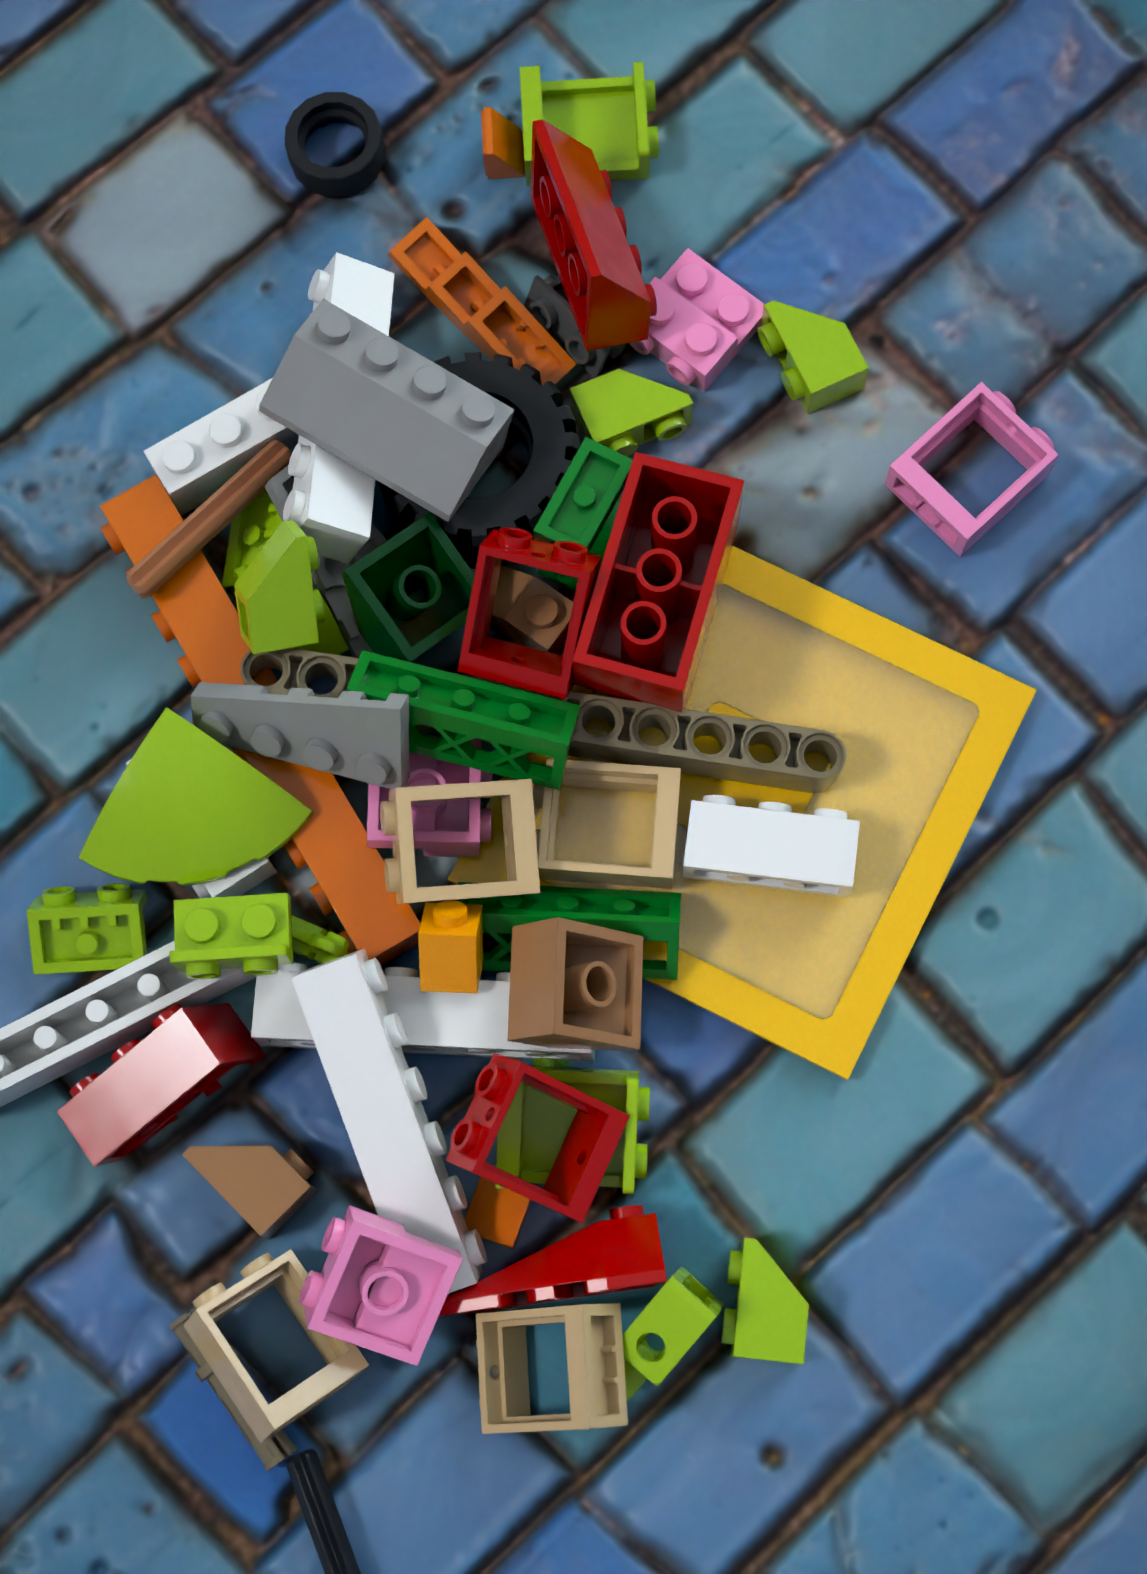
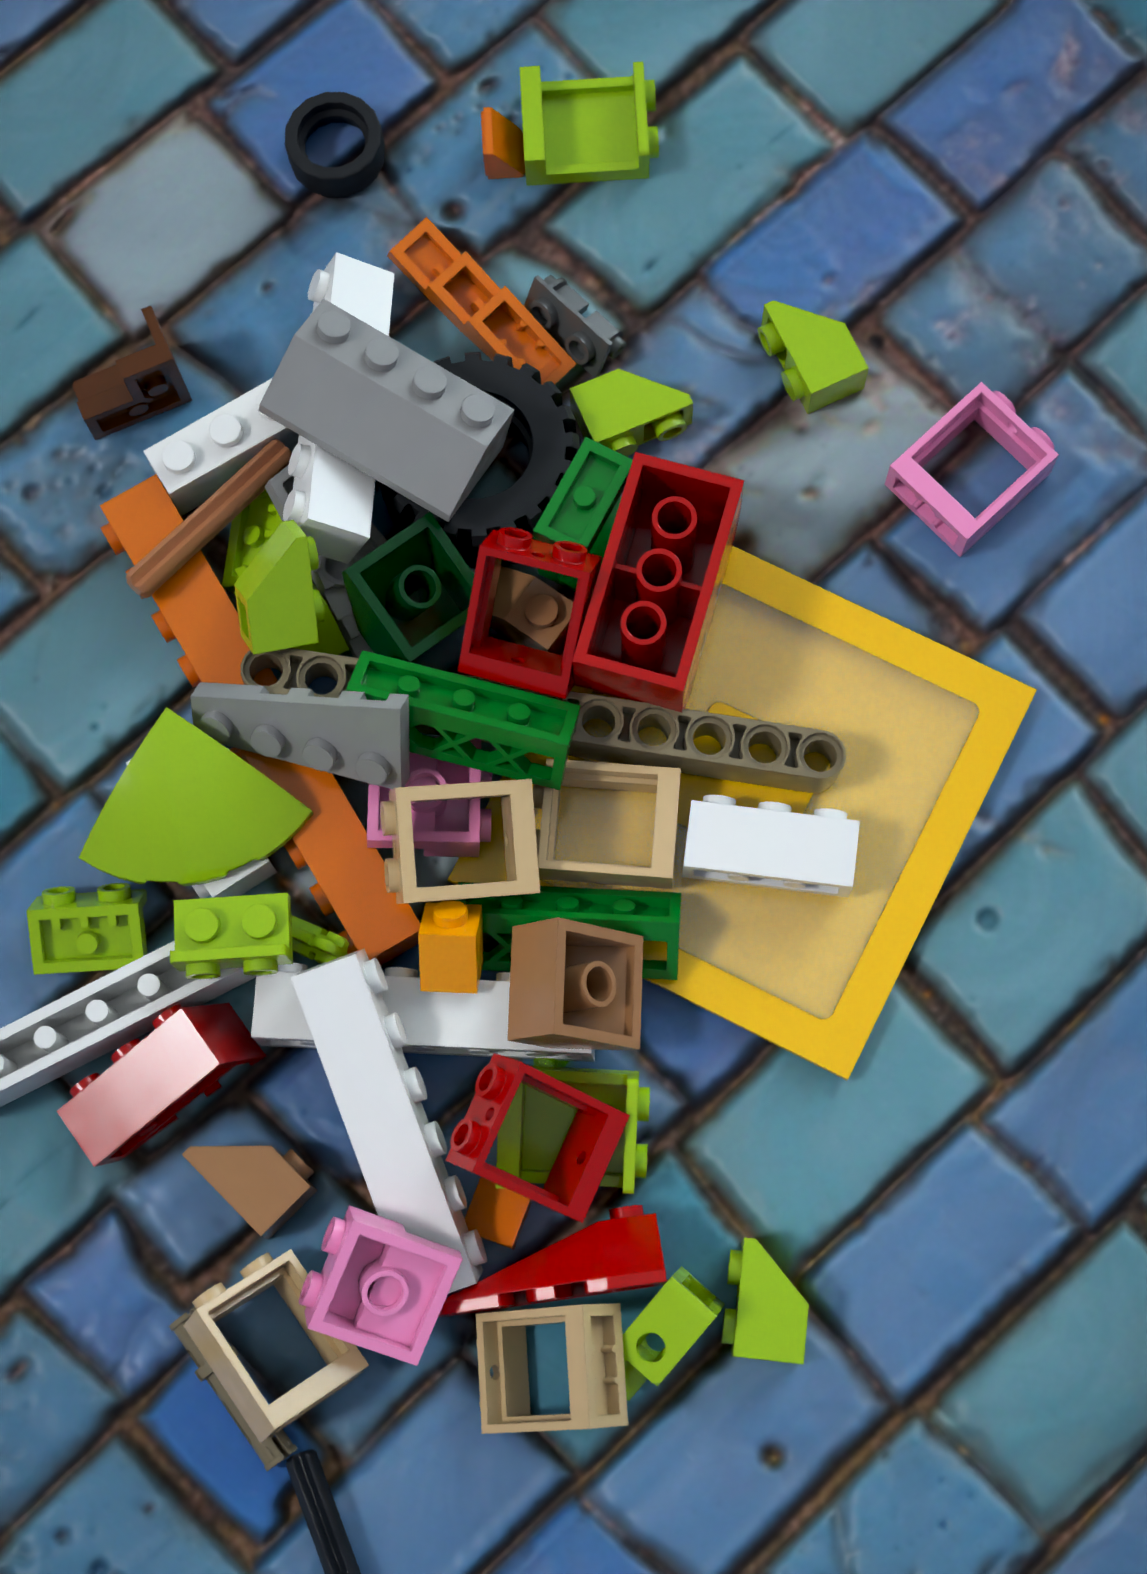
(133, 388): none -> reddish brown panel
(588, 241): red slope -> none
(699, 321): bright pink plate -> none

